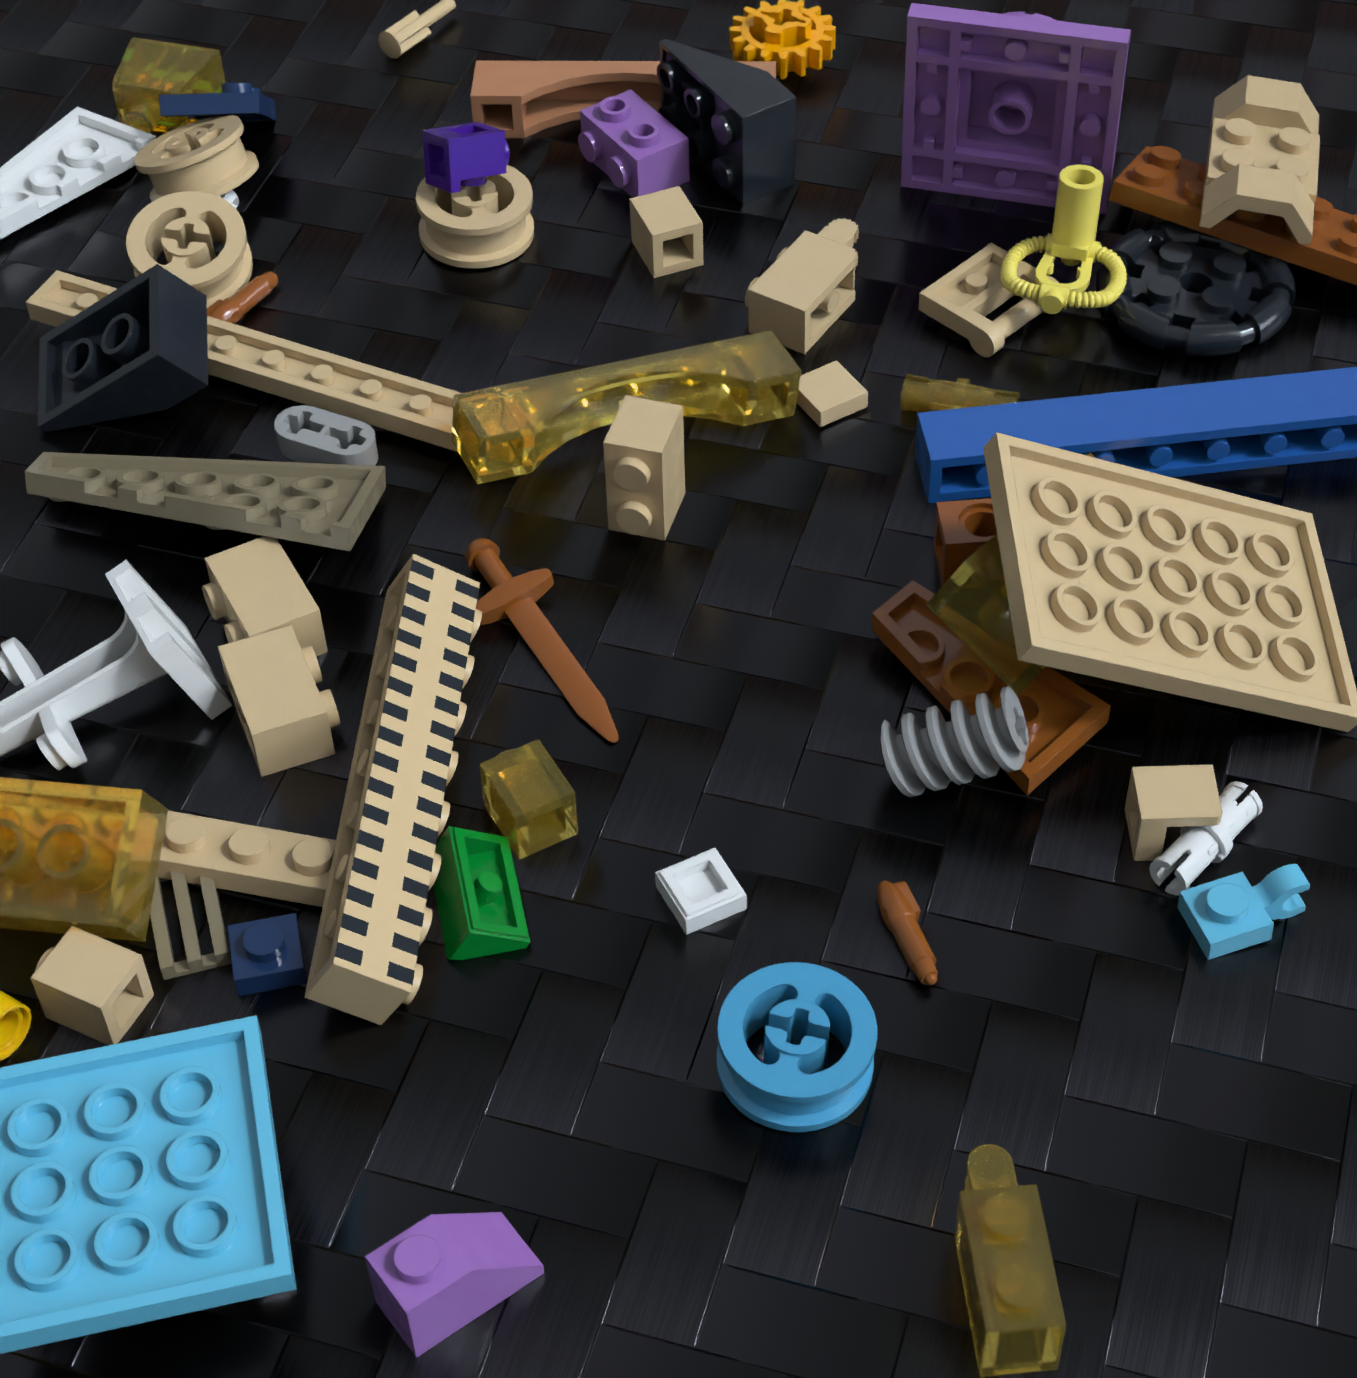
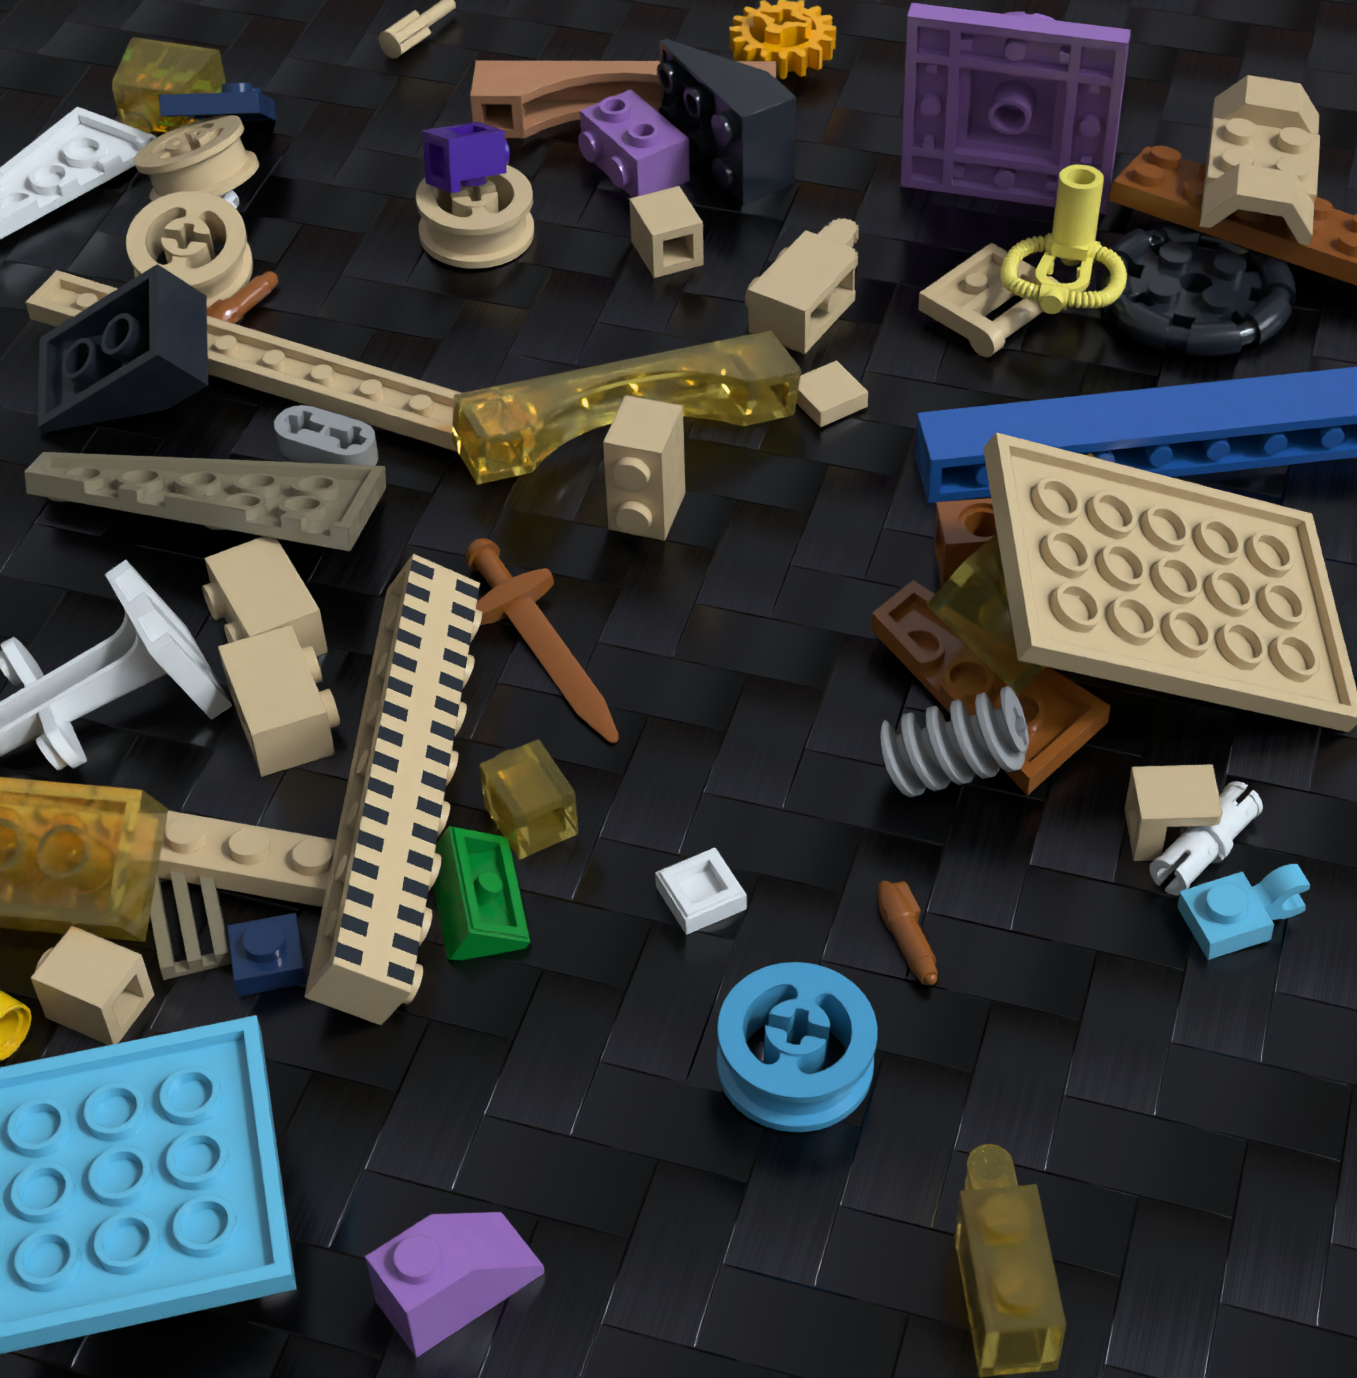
(934, 395): clear yellow pin -> none

